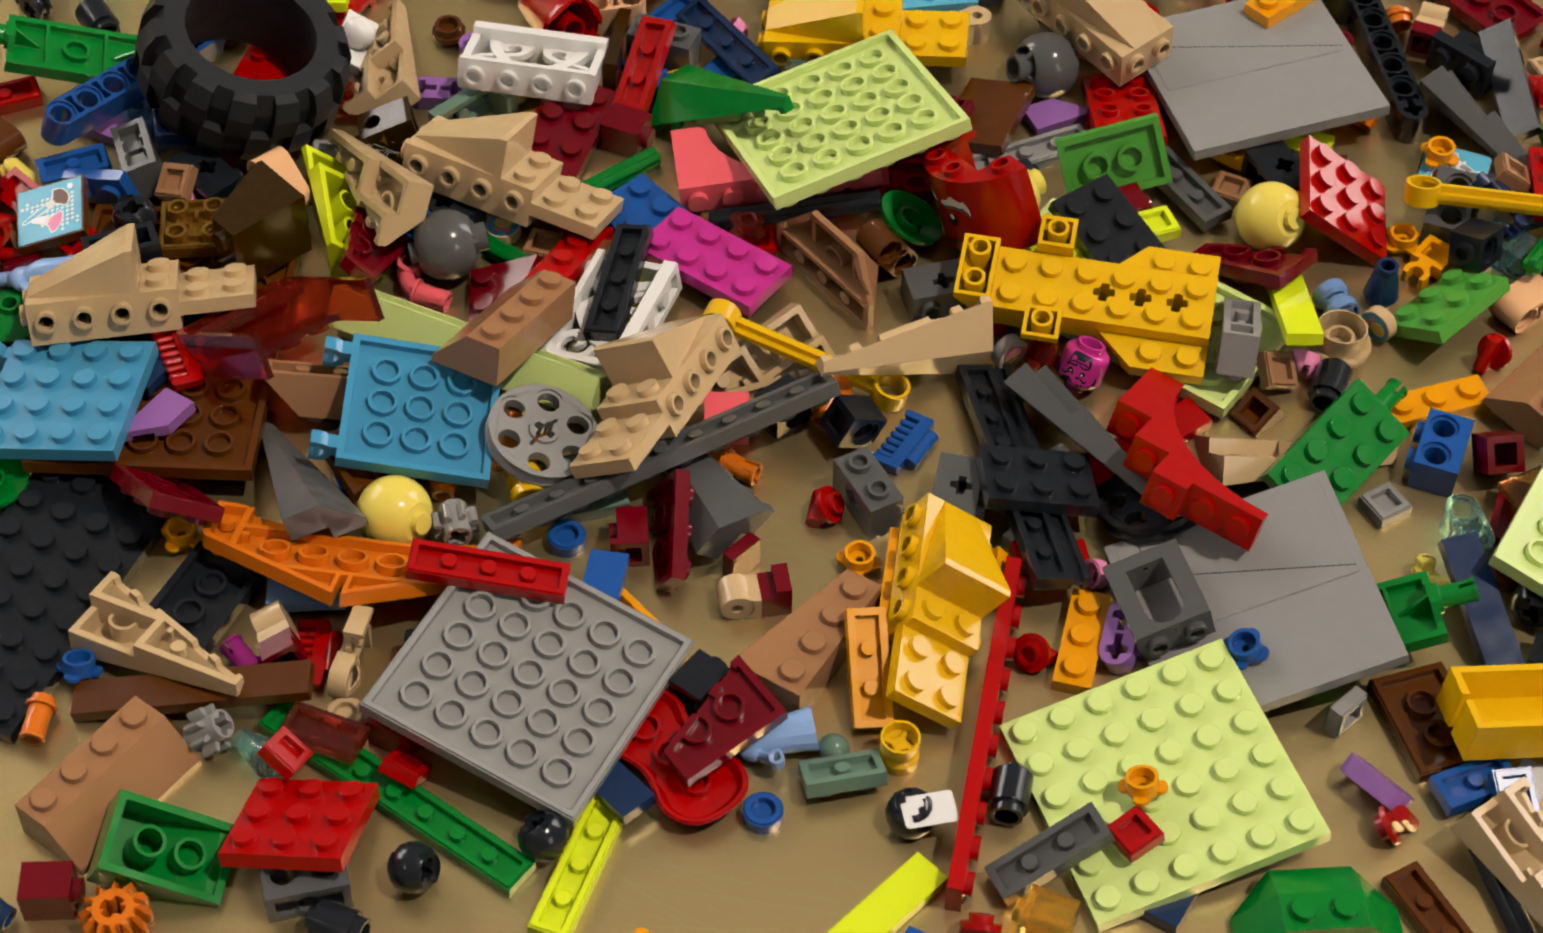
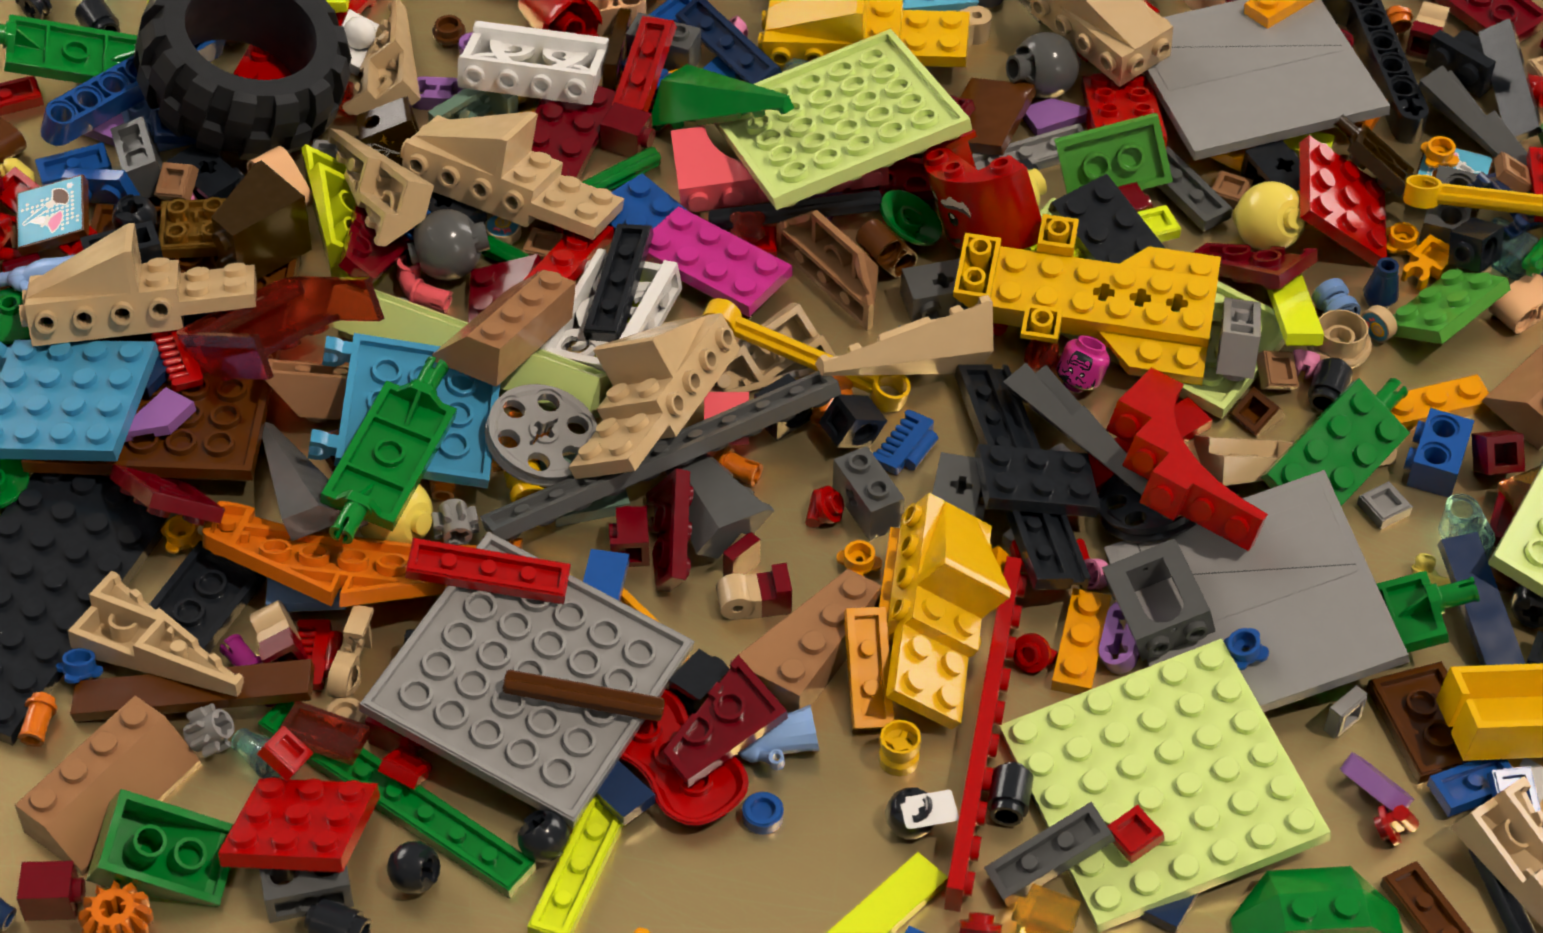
(389, 453): none -> green plate
(567, 538): blue tile -> none
(583, 695): none -> reddish brown axle
(840, 769): sand green plate -> none
(1009, 351): light grey tile -> none
(1142, 784): light orange plate -> none
(1374, 154): none -> dark brown plate
(1493, 352): red plate -> none

